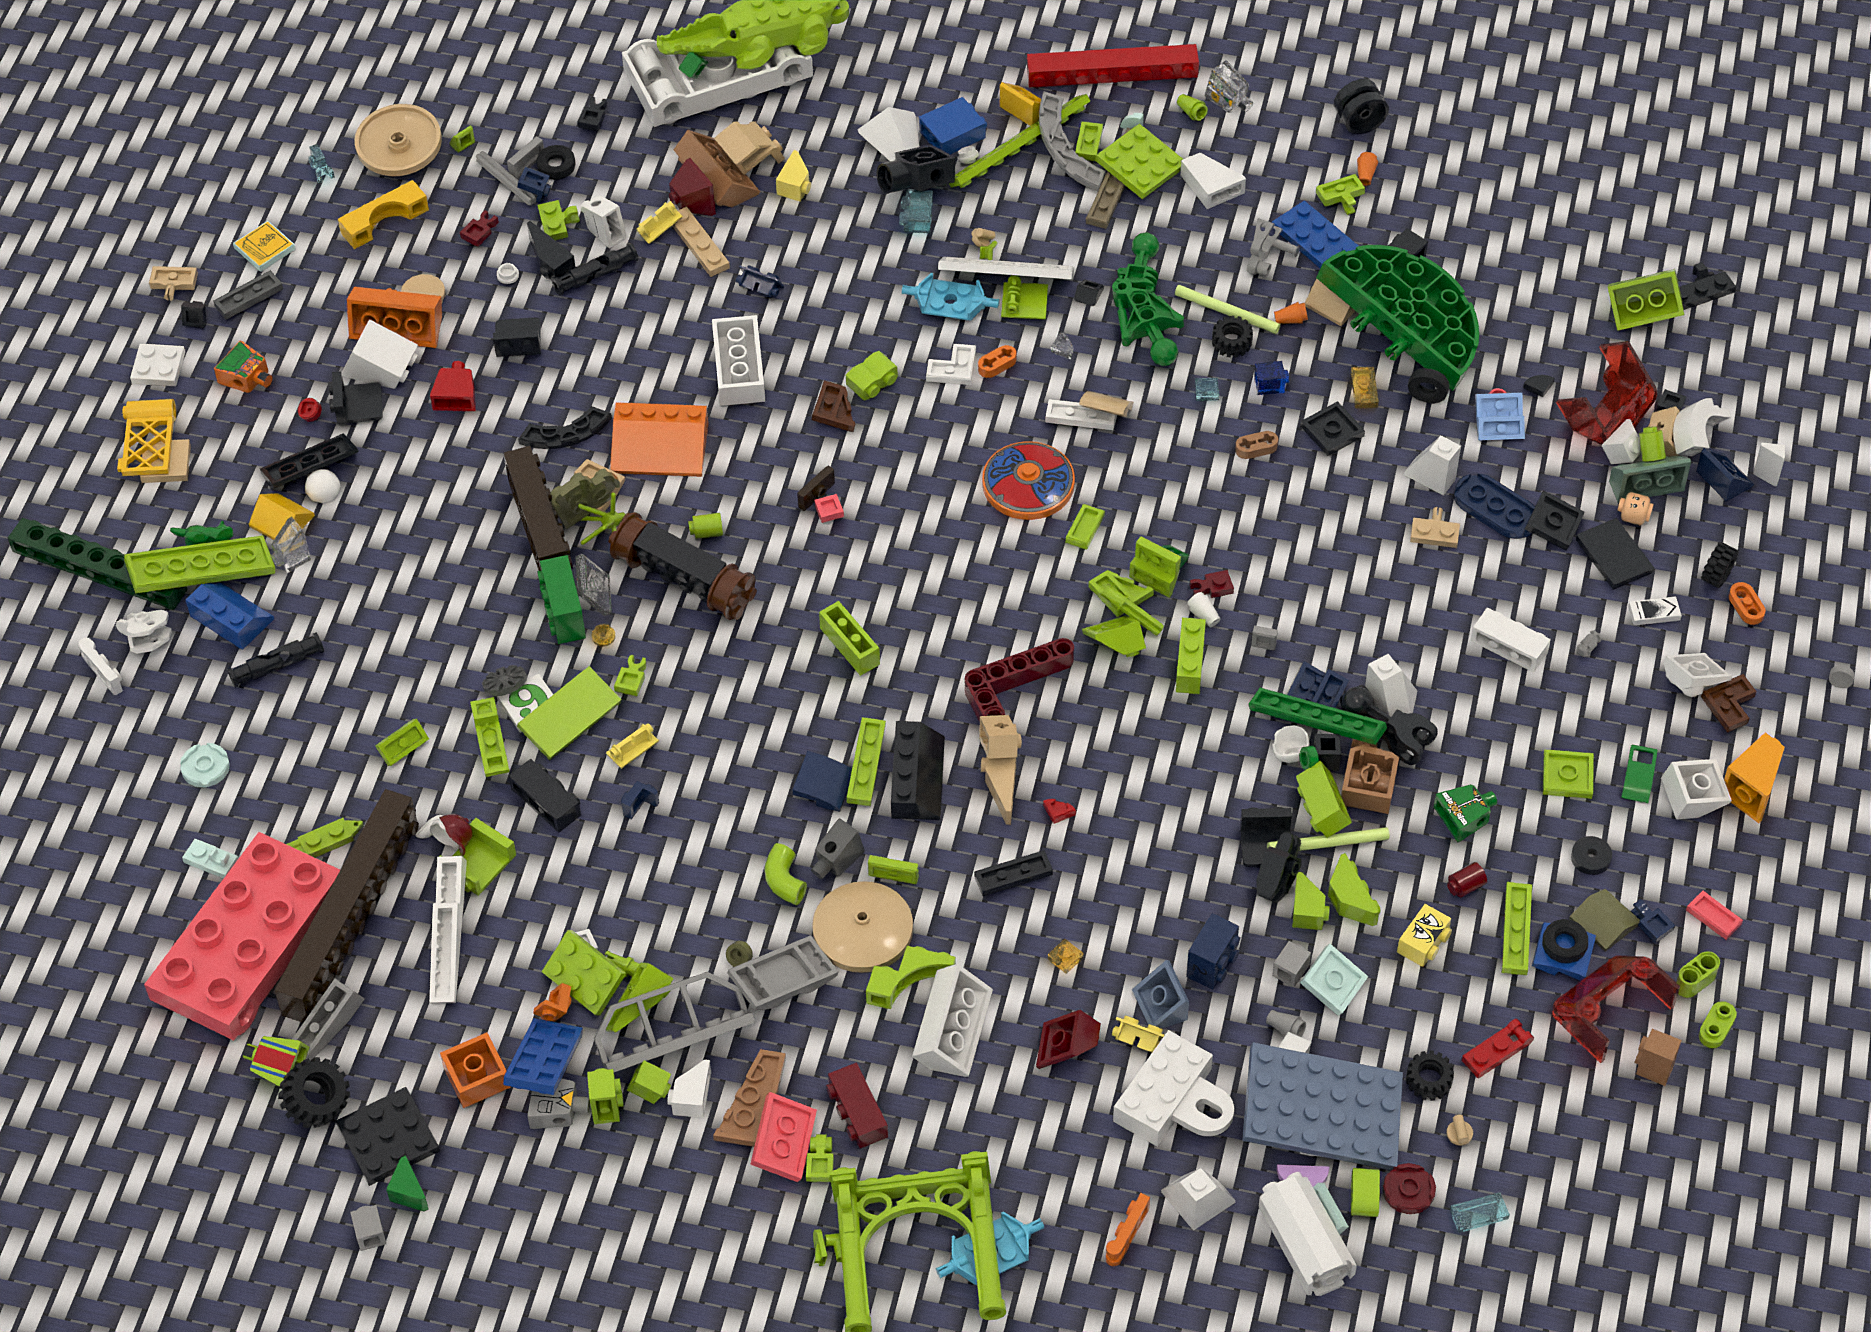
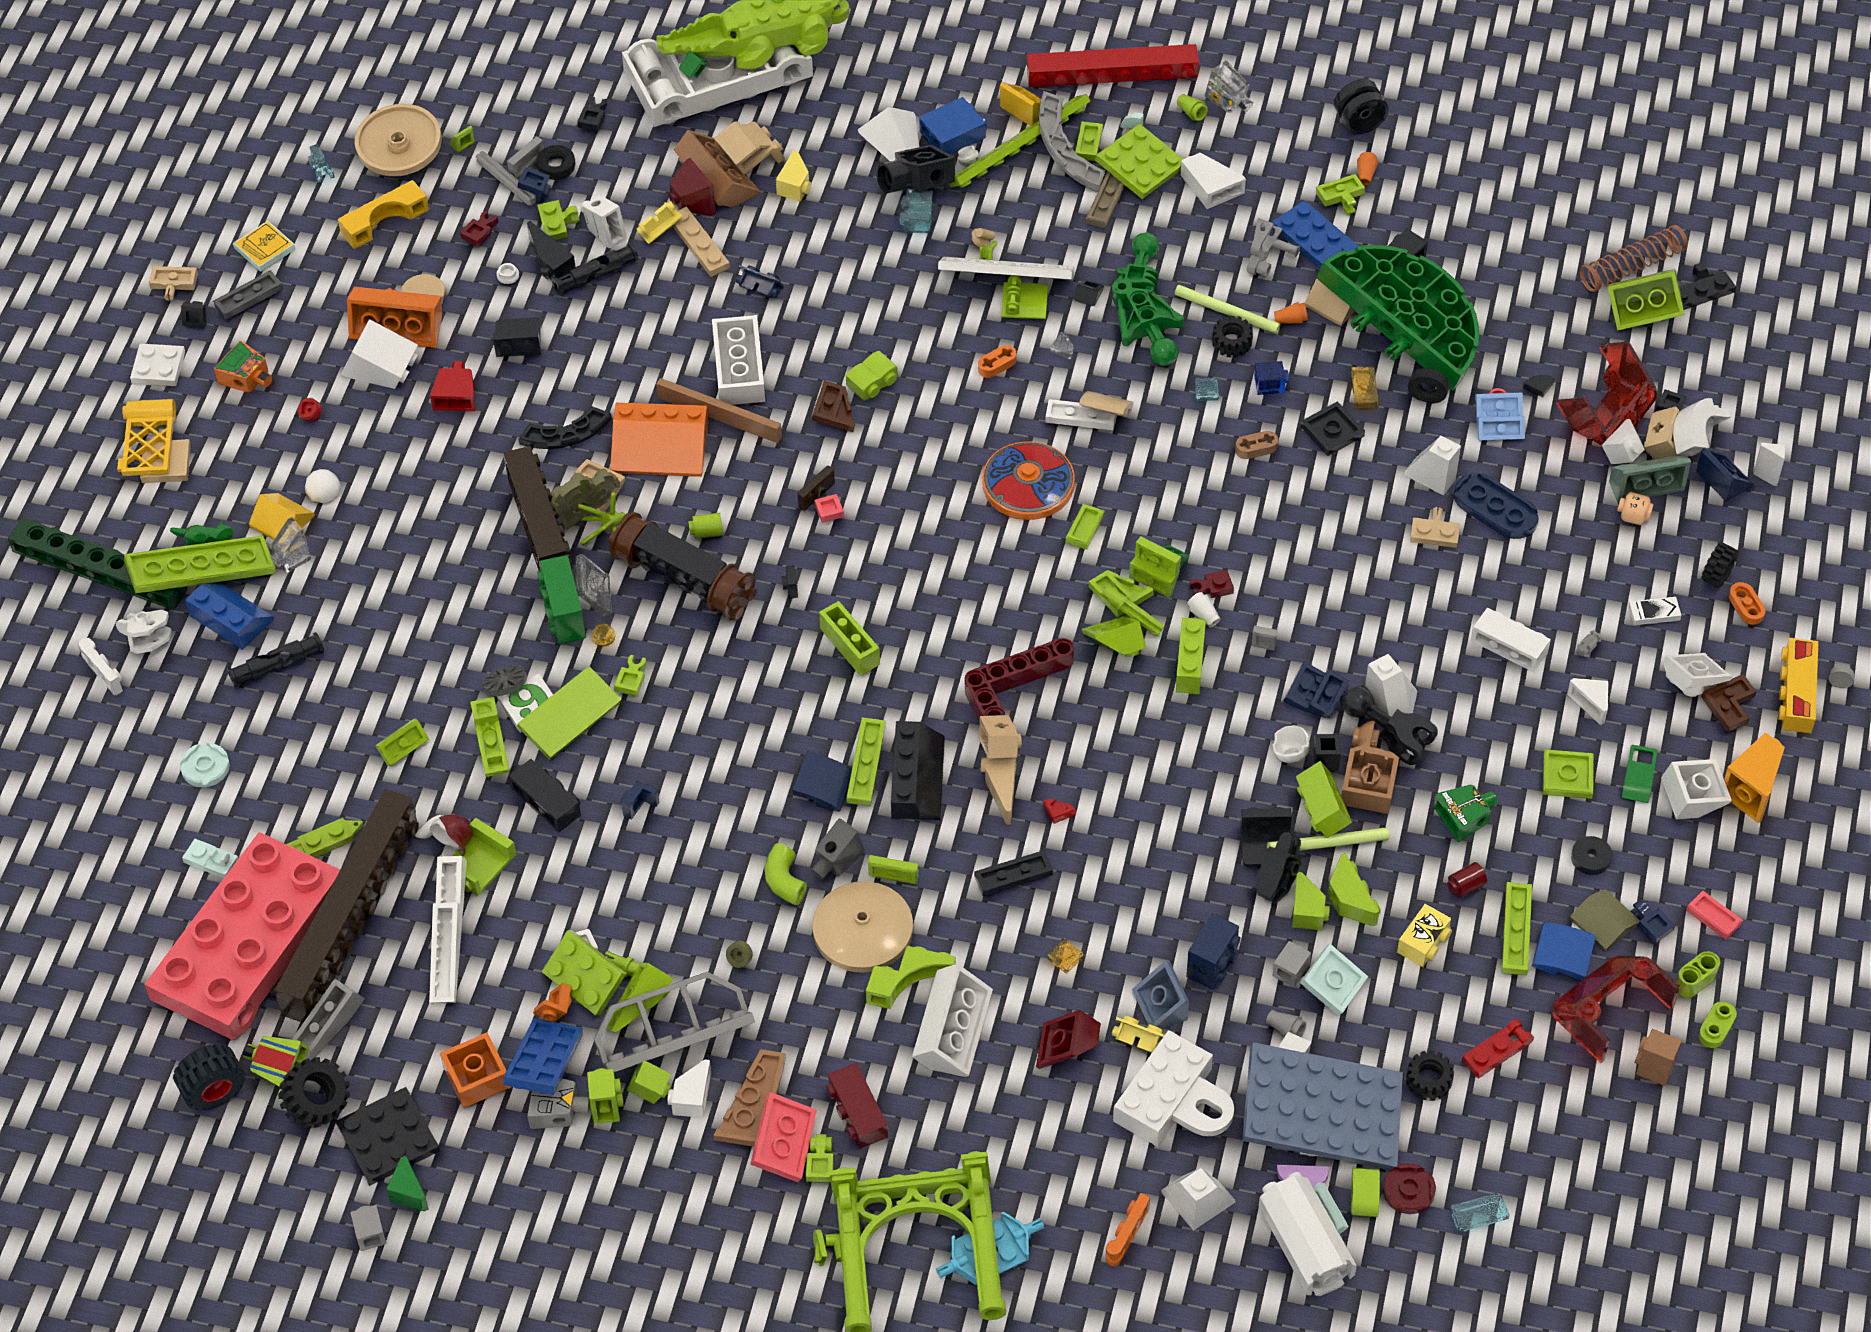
(209, 1076): none -> black wheel
(308, 460): black slope -> none
(356, 401): black bracket -> none
(633, 746): light yellow hinge -> none
(720, 410): none -> medium nougat tile
(783, 974): light grey slope -> none
(789, 582): none -> black plate
(934, 293): medium azure plate -> none
(957, 370): white tile -> none
(1308, 757): green tile -> none
(1317, 716): green tile -> none
(1459, 1131): tan plate -> none
(1554, 520): black tile -> none
(1560, 954): black tyre -> none
(1590, 696): none -> white slope
(1614, 553): black tile -> none
(1652, 444): lime brick -> none
(1671, 244): none -> nougat piece
(1800, 685): none -> yellow brick

